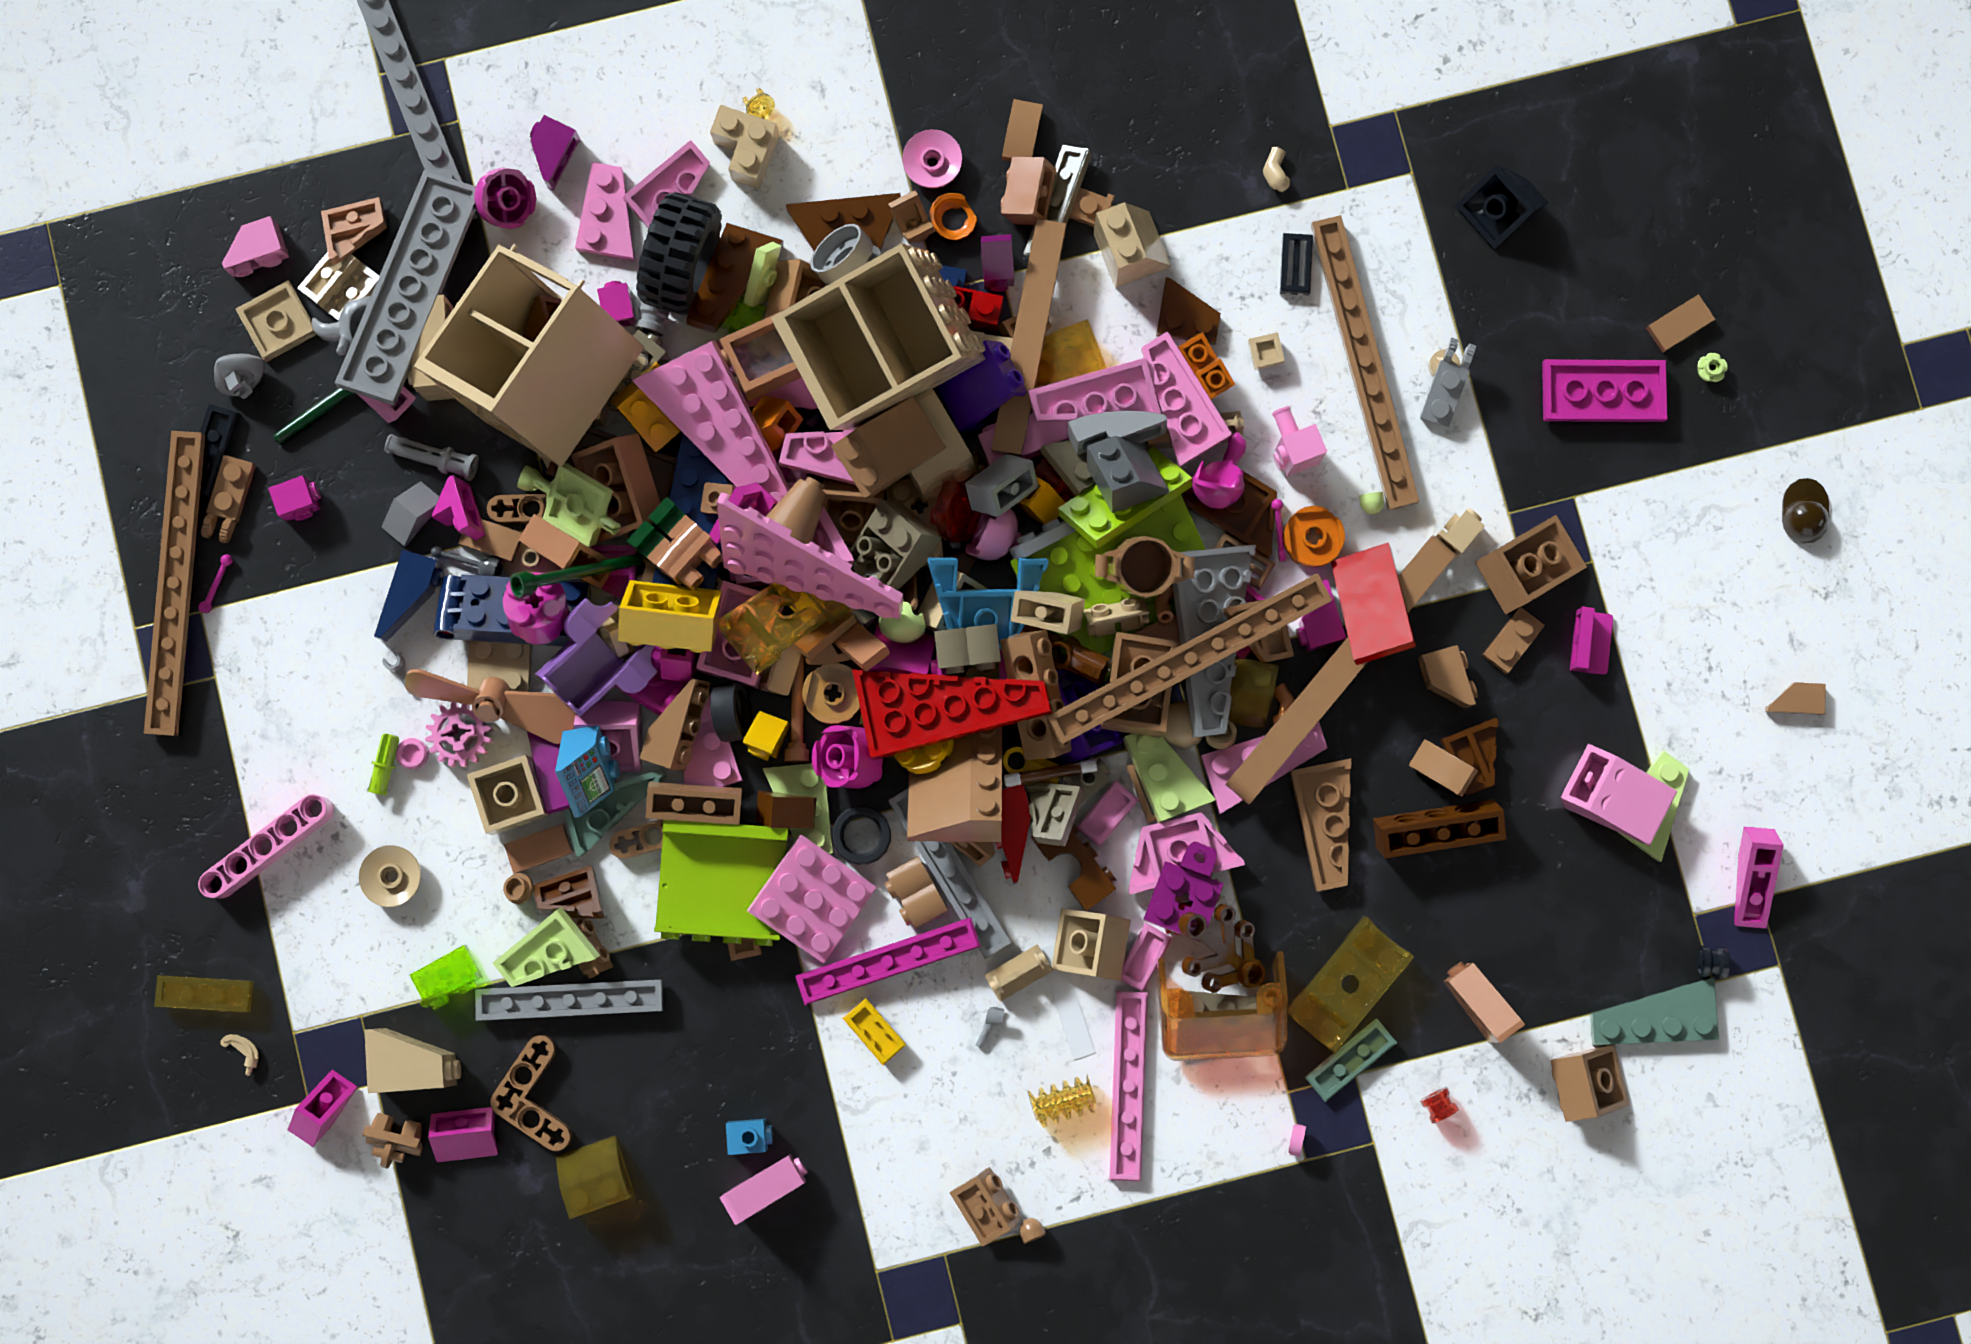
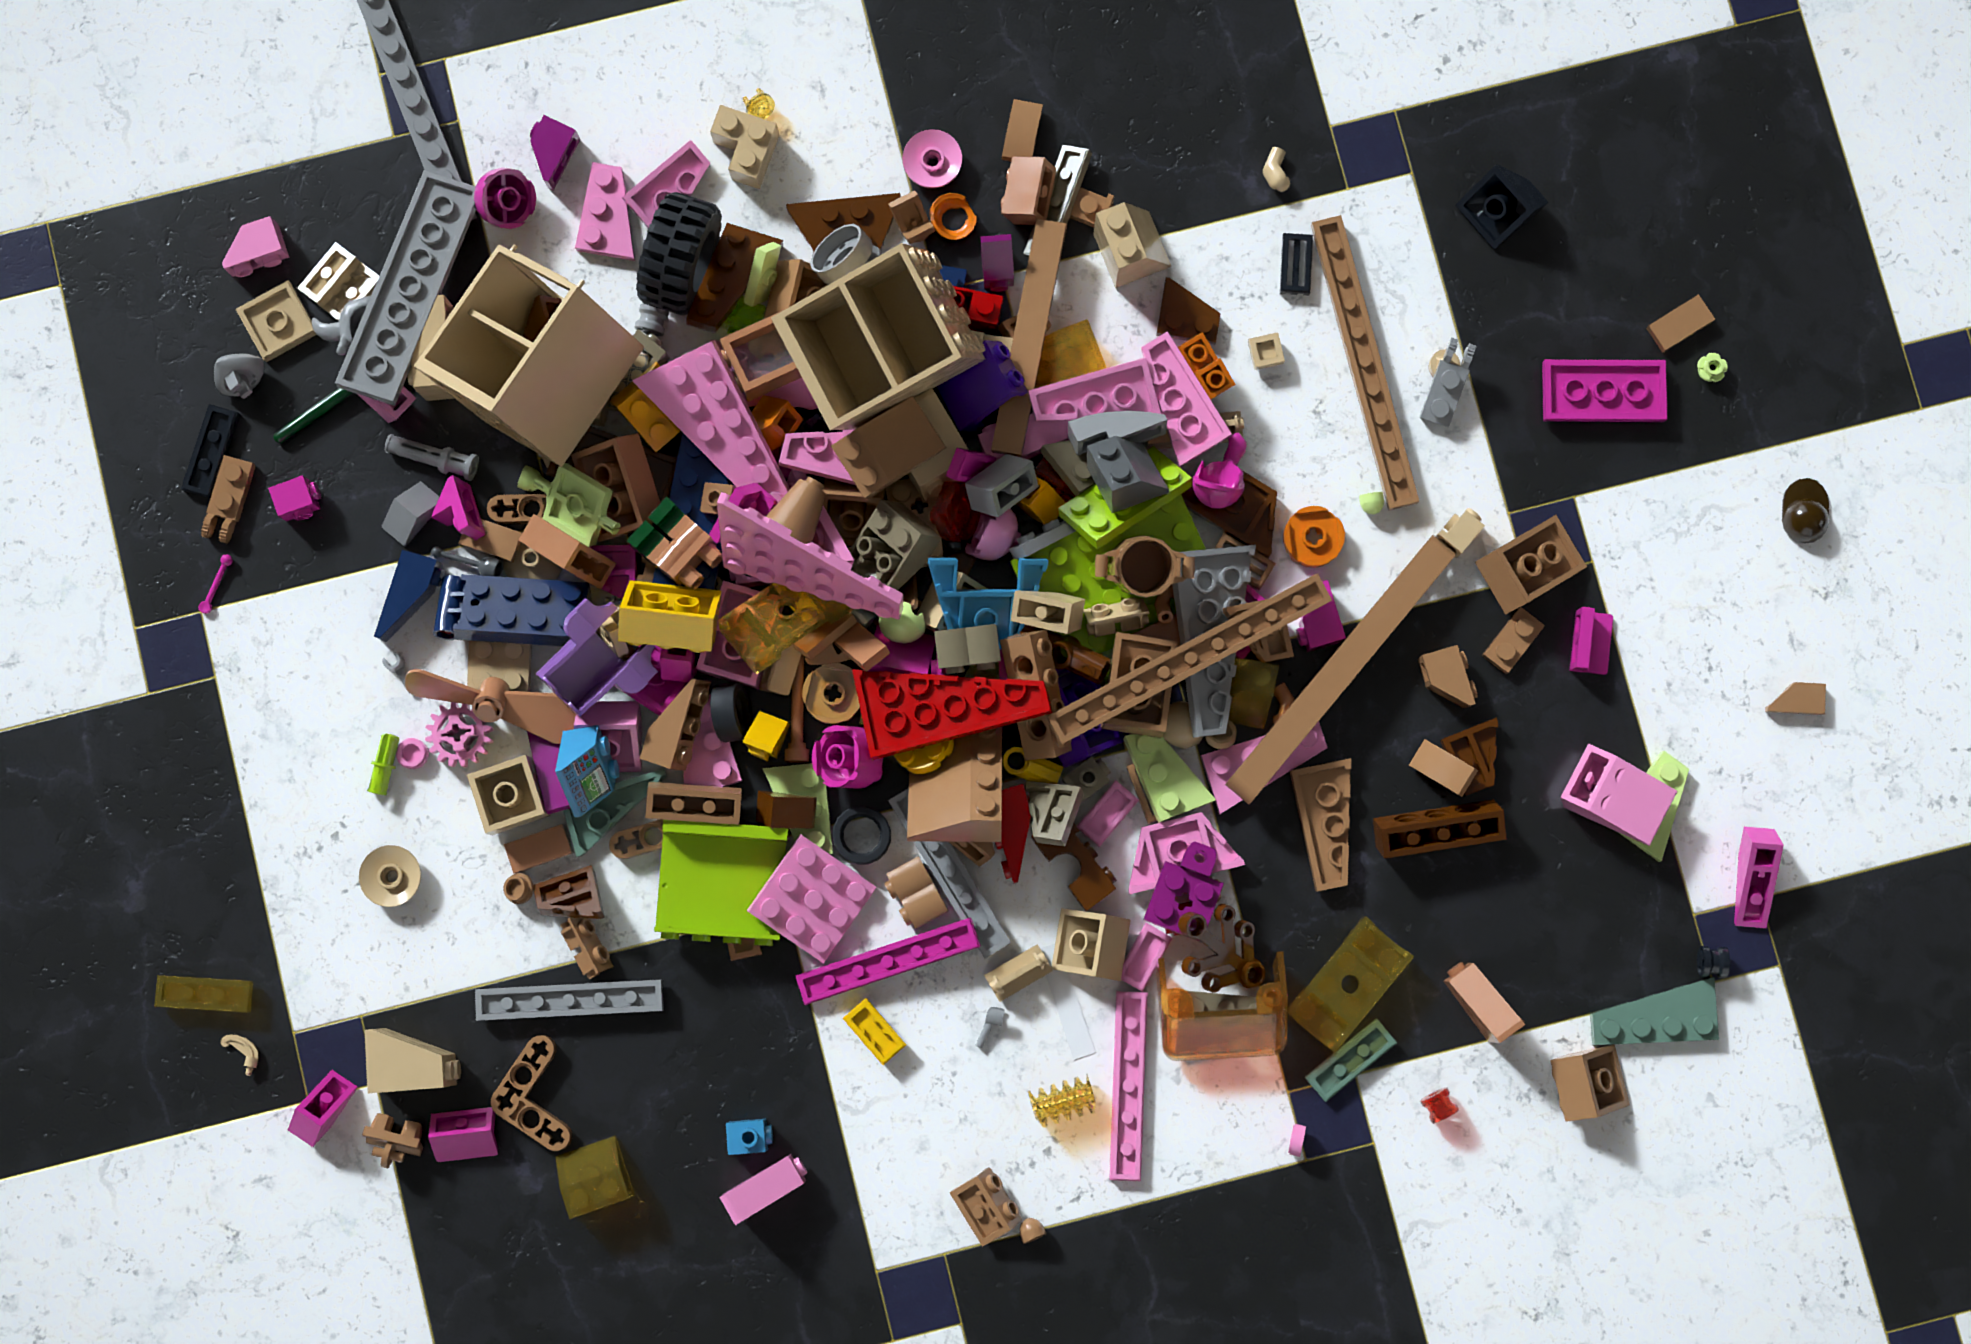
(174, 583): medium nougat plate -> none
(252, 852): bright pink beam -> none
(352, 227): nougat wing -> none
(445, 977): clear neon green bracket -> none
(526, 583): dark green piece -> none
(538, 616): dark pink brick -> none
(546, 949): yellowish green wing -> none
(618, 302): dark pink brick -> none
(968, 464): none -> dark pink tile
(1050, 772): reddish brown bar -> none
(1277, 505): dark pink hinge -> none
(1297, 447): bright pink brick -> none
(1372, 604): tile -> none

